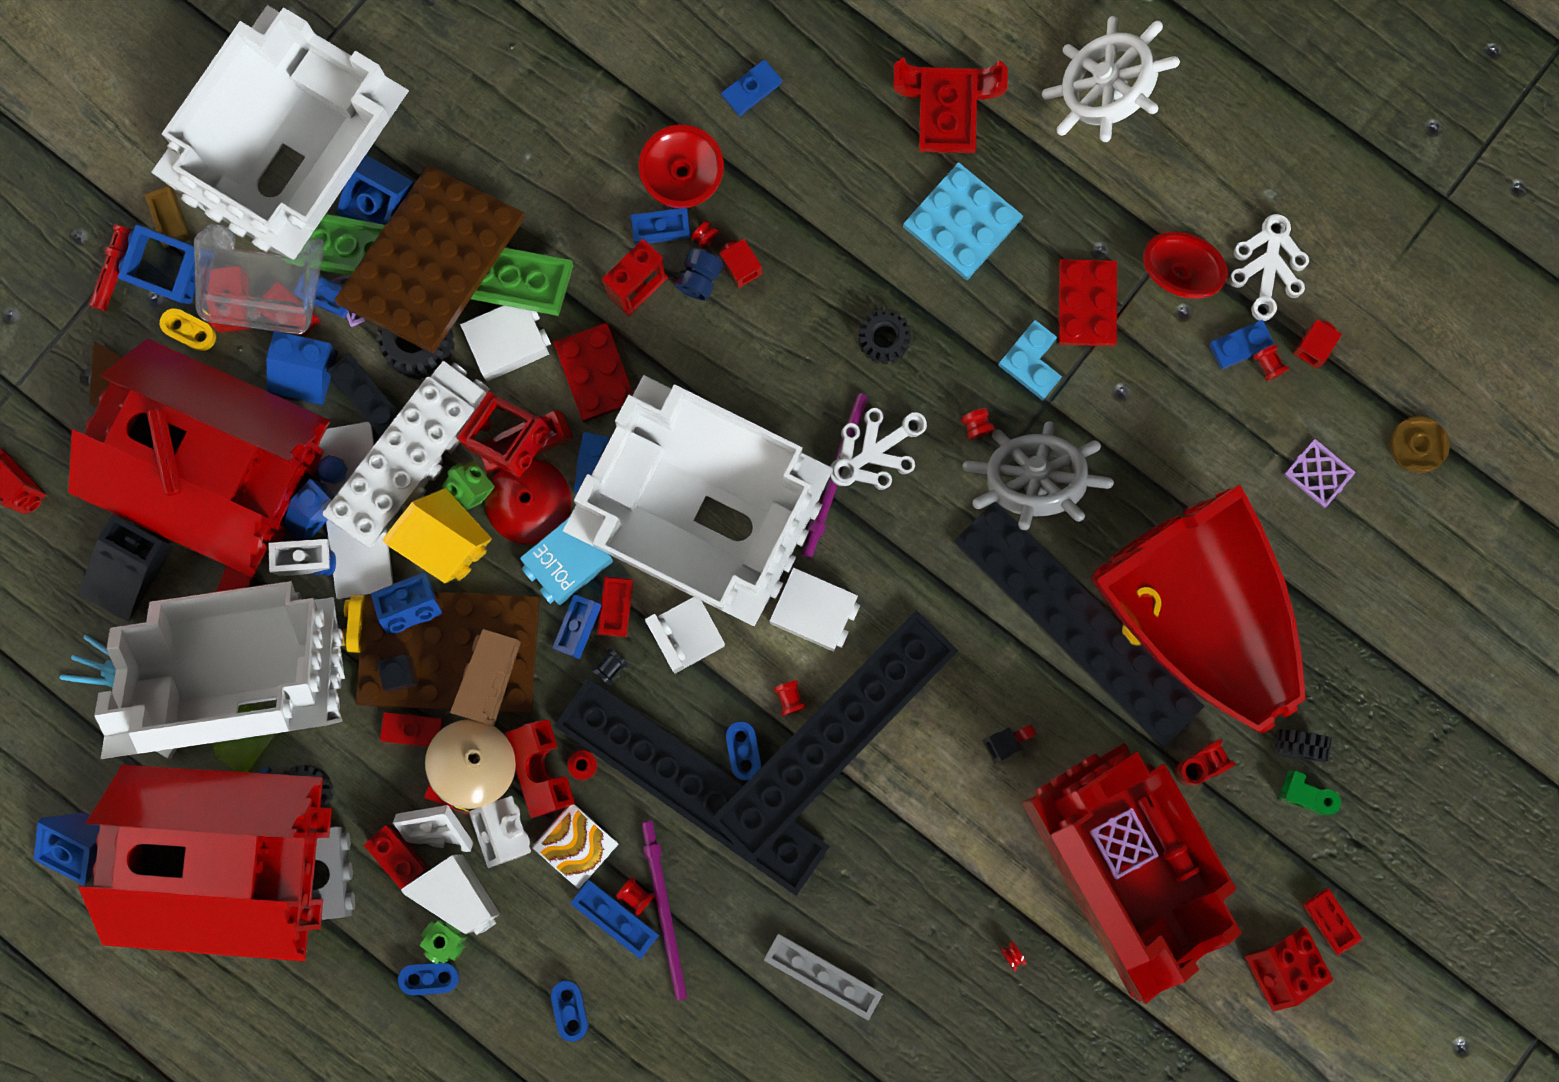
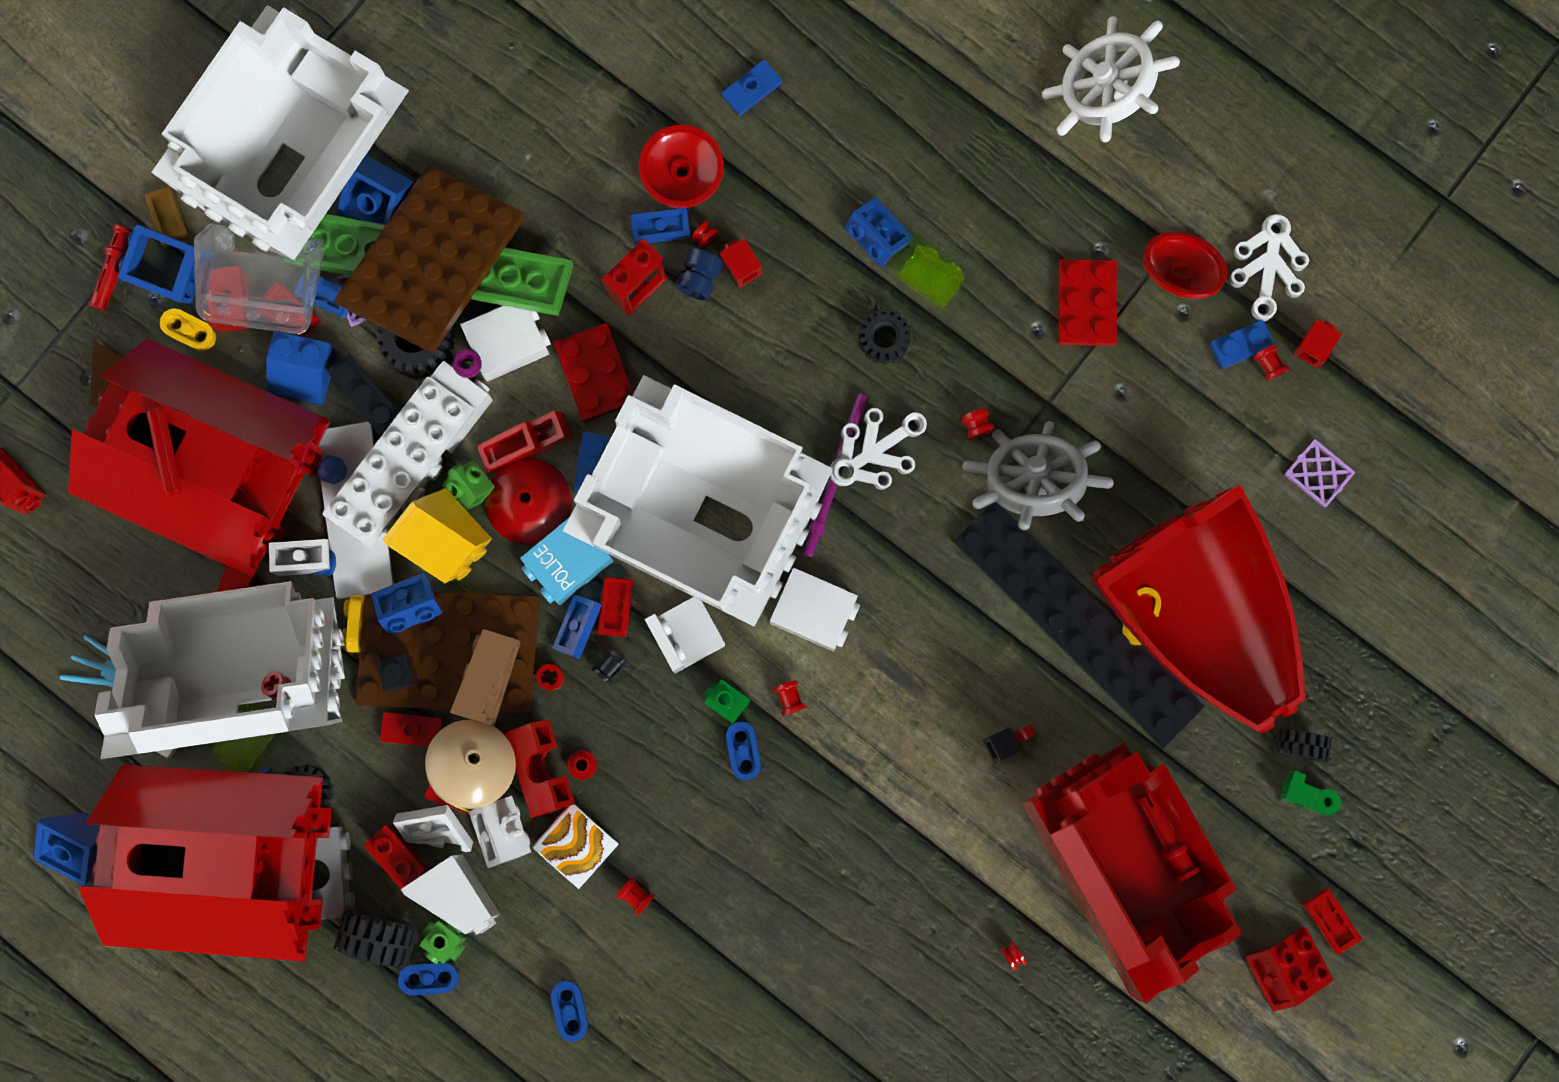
(123, 567): black slope -> none
(270, 684): none -> red bush
(307, 508): blue slope -> none
(375, 938): none -> black tyre
(463, 356): none -> magenta plate
(523, 448): red window -> none
(547, 686): none -> red bush
(614, 919): blue plate -> none
(653, 852): magenta bar -> none
(679, 778): black plate -> none
(726, 701): none -> green brick
(823, 976): light grey plate -> none
(833, 736): black plate -> none
(877, 231): none -> blue bracket
(931, 276): none -> clear neon green bracket
(949, 102): red piece -> none
(962, 221): medium azure plate -> none
(1025, 364): medium azure plate -> none
(1105, 852): lavender window -> none
(1208, 761): red piece -> none
(1419, 444): pearl gold tile -> none

